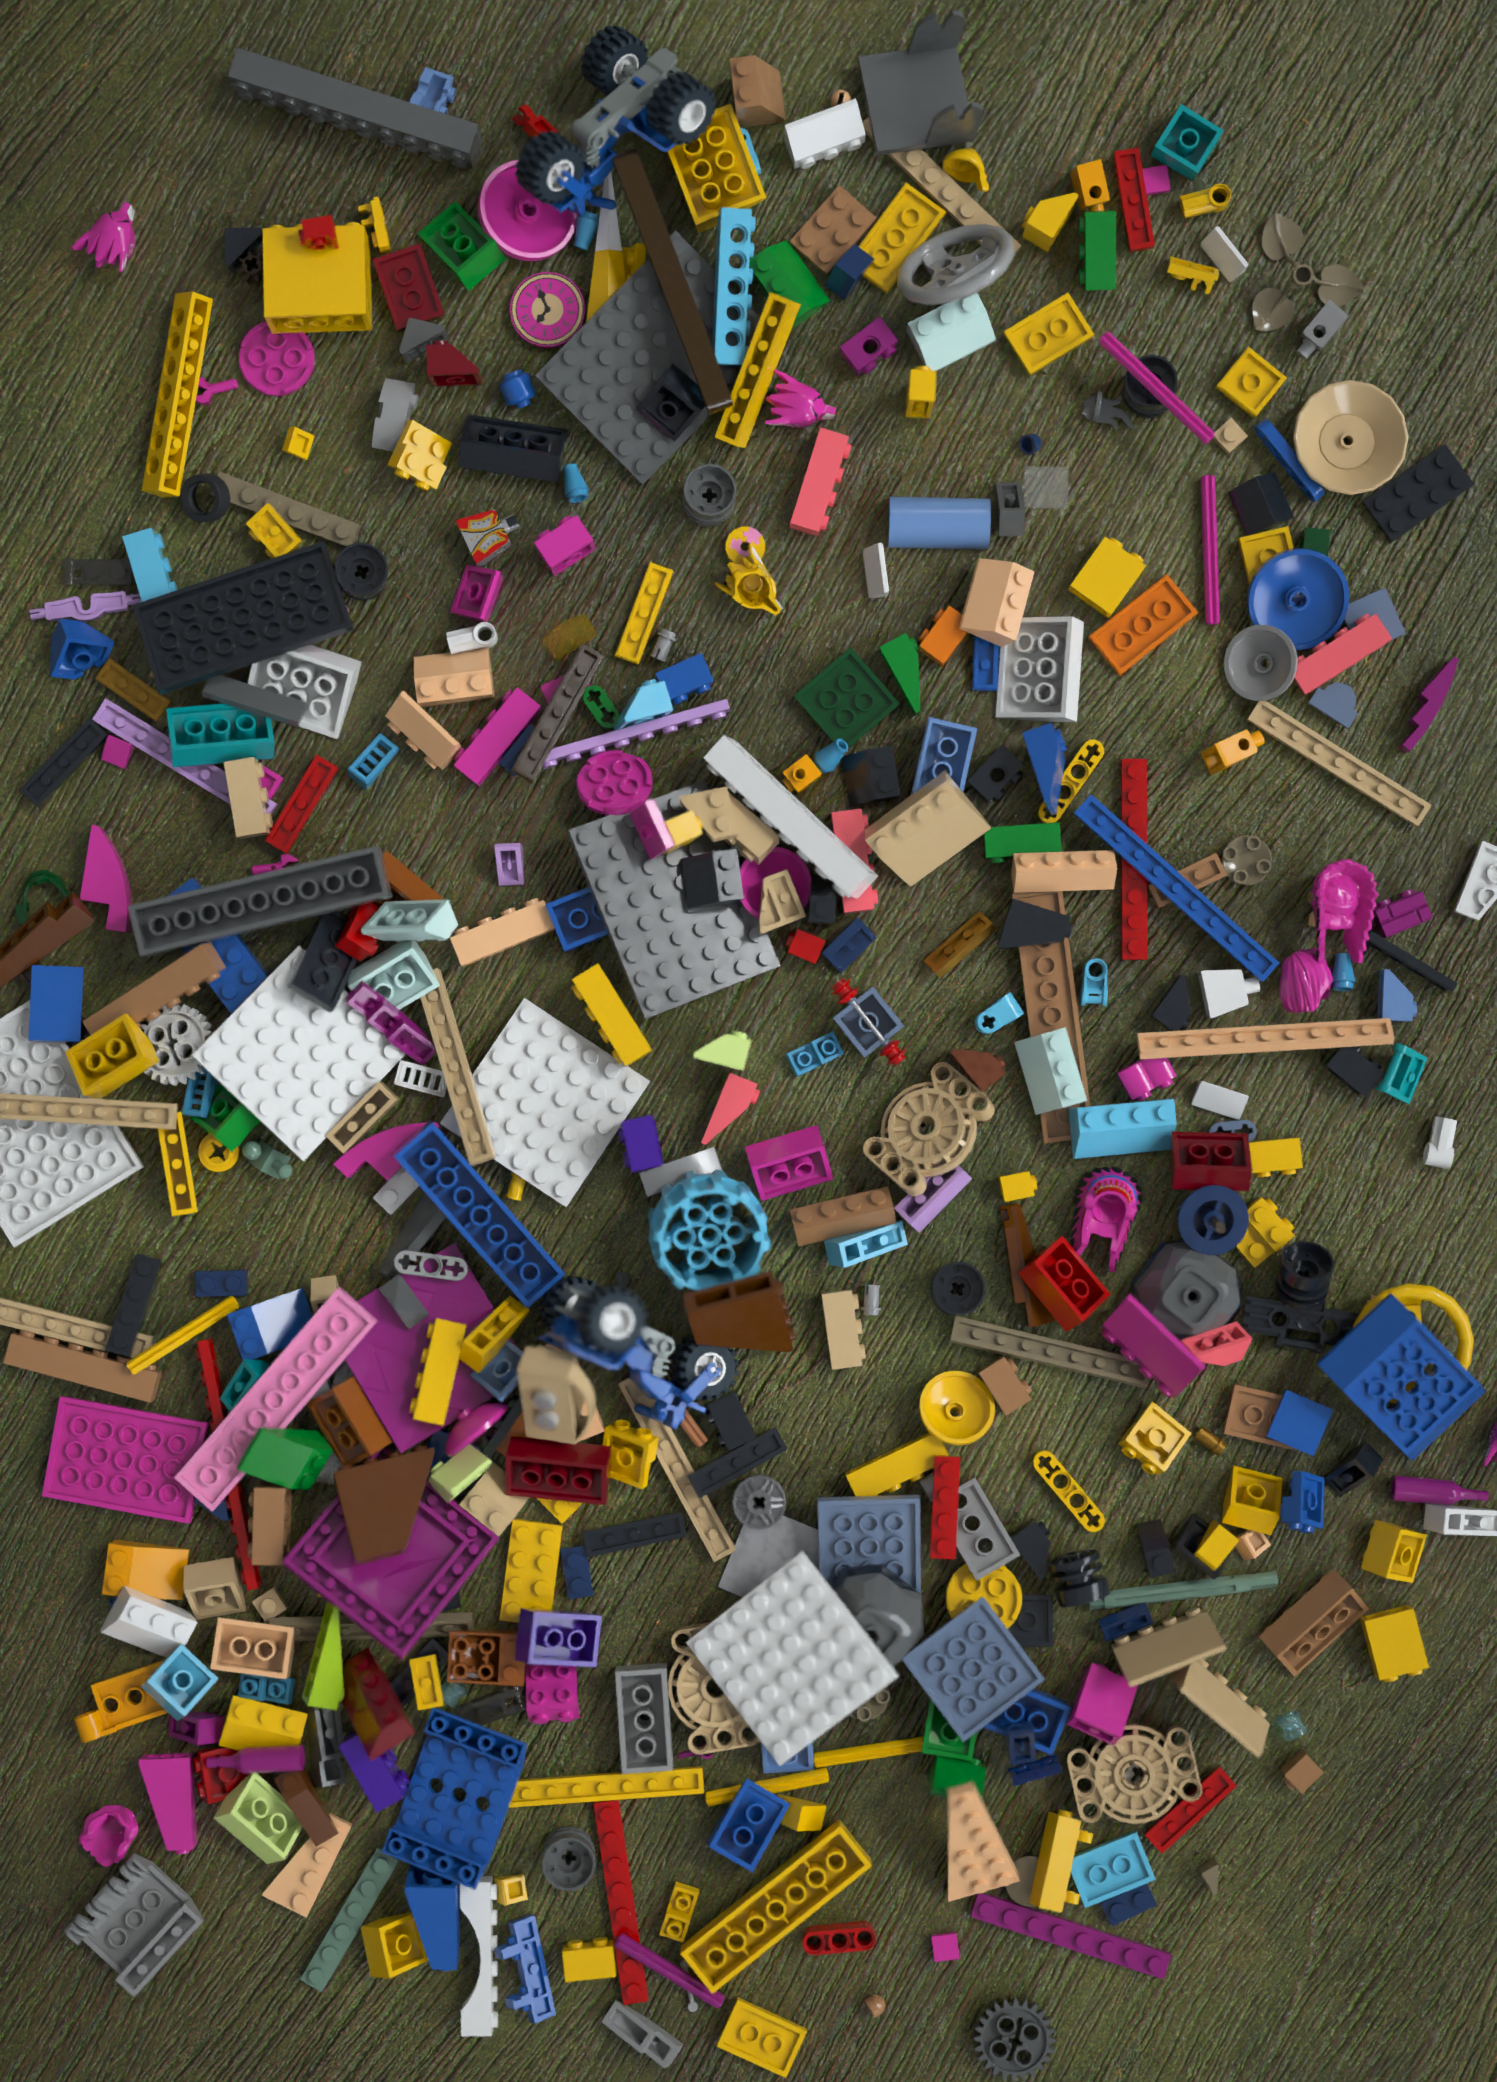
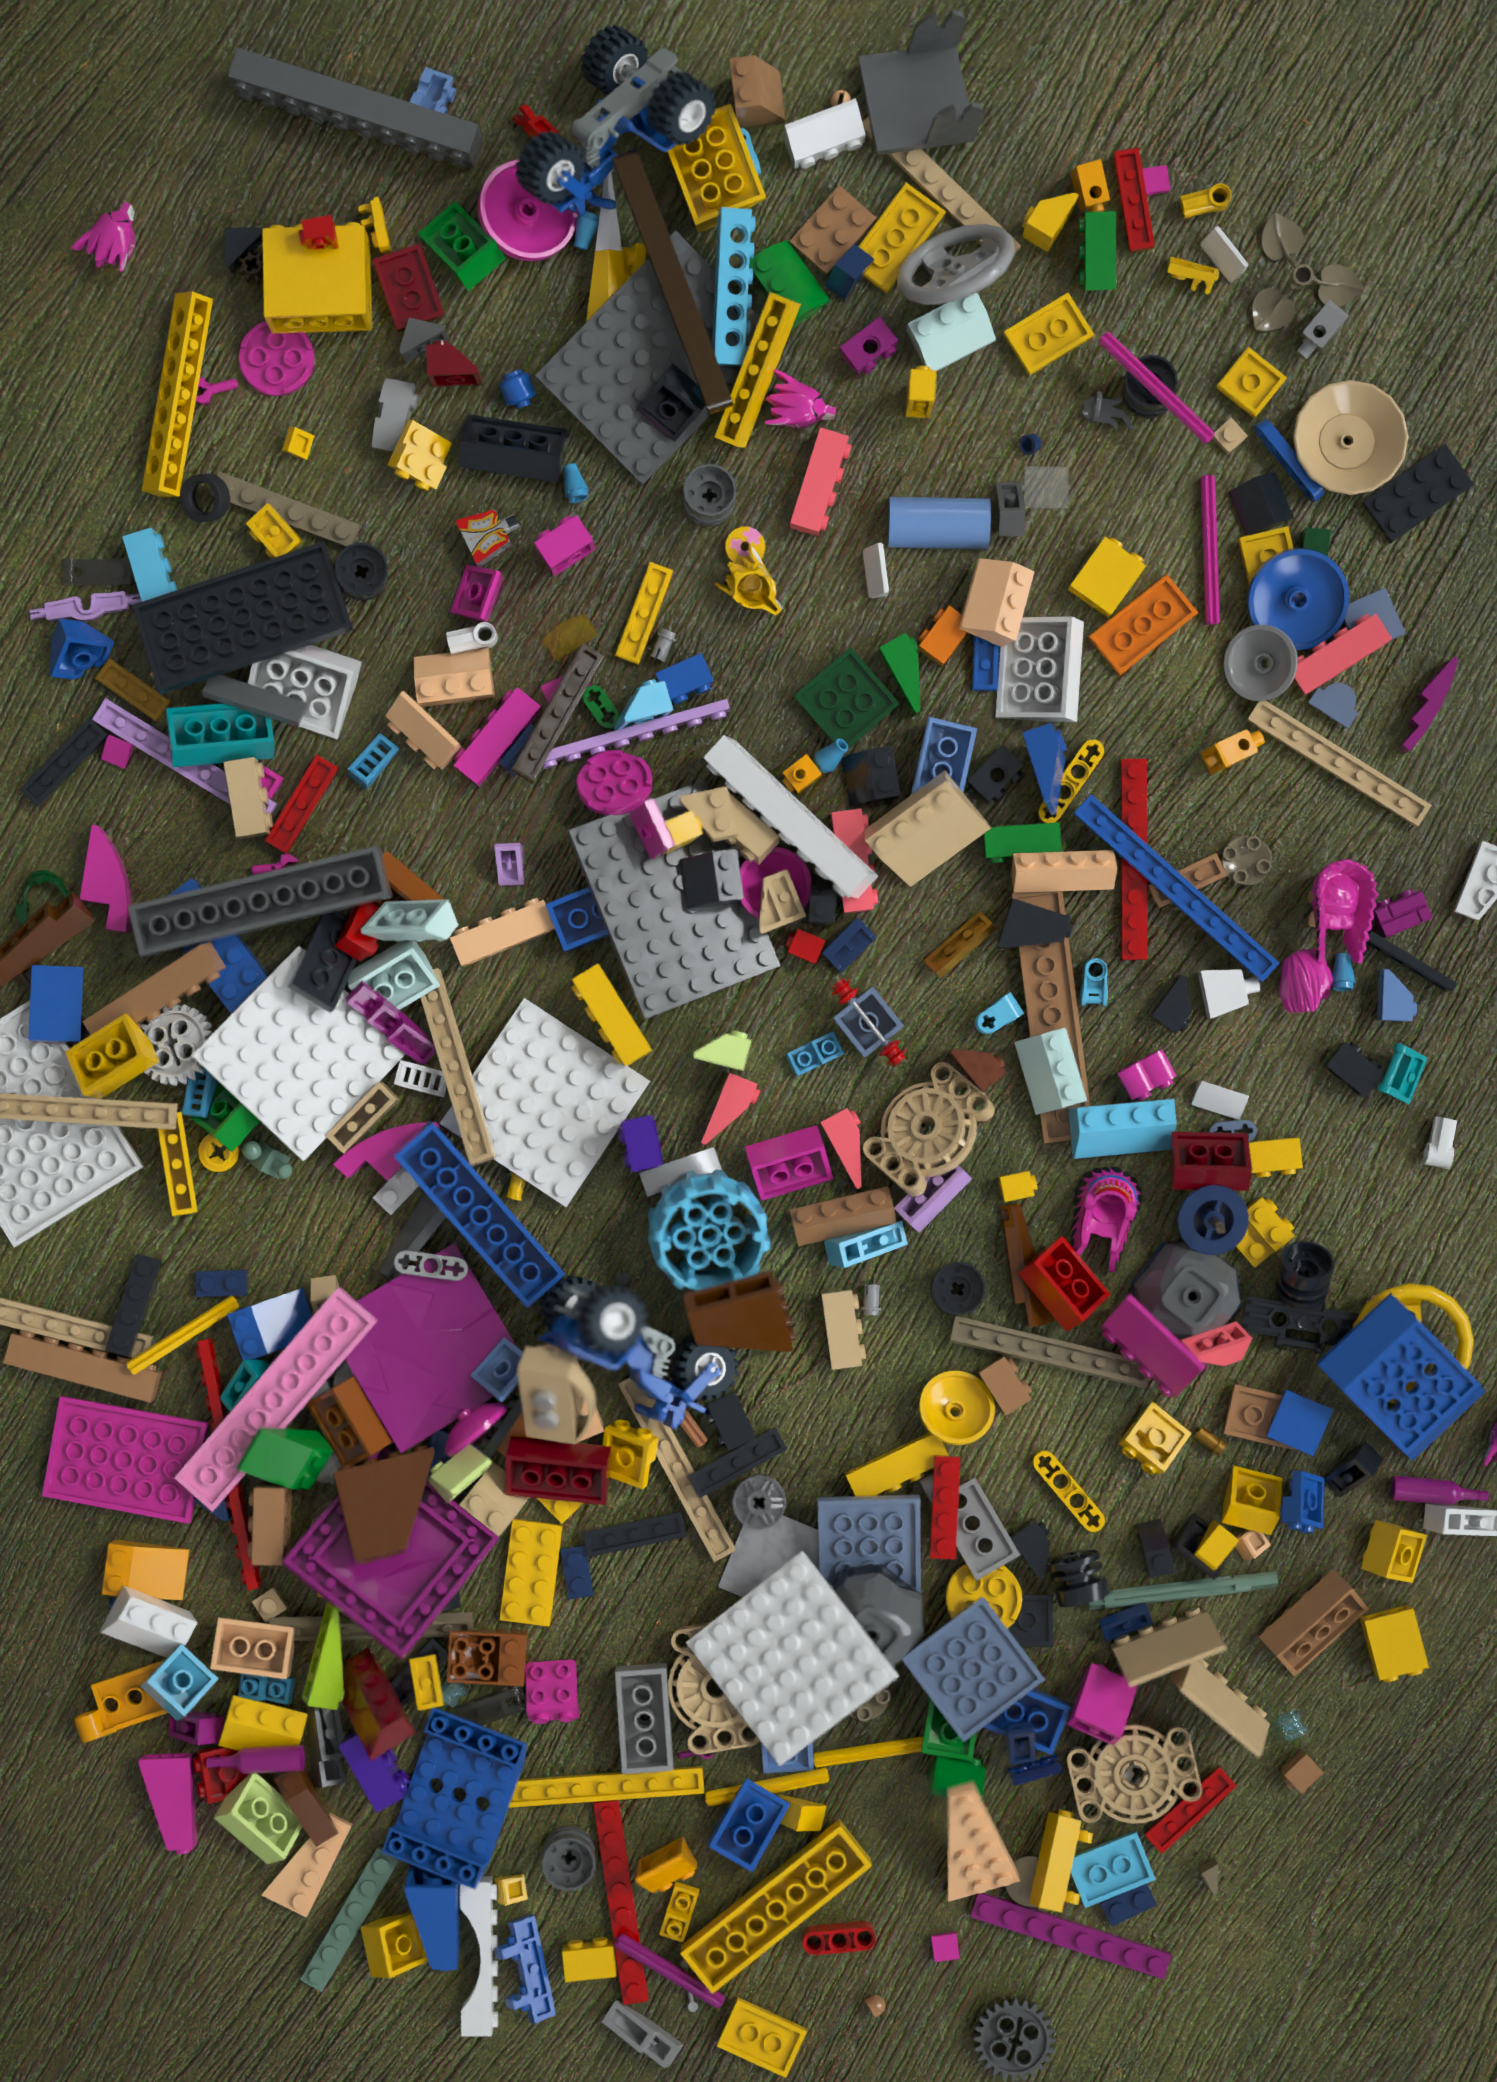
(109, 1833): dark pink hair -> none
(137, 1922): light grey slope -> none
(214, 1588): tan slope -> none
(404, 1301): dark grey slope -> none
(439, 1371): yellow brick -> none
(492, 1334): yellow slope -> none
(547, 310): tile -> none
(558, 1637): dark purple brick -> none
(665, 1866): none -> light orange slope
(845, 1138): none -> coral slope
(966, 167): yellow hat -> none
(1187, 142): teal brick -> none
(1265, 1038): light nougat plate -> none

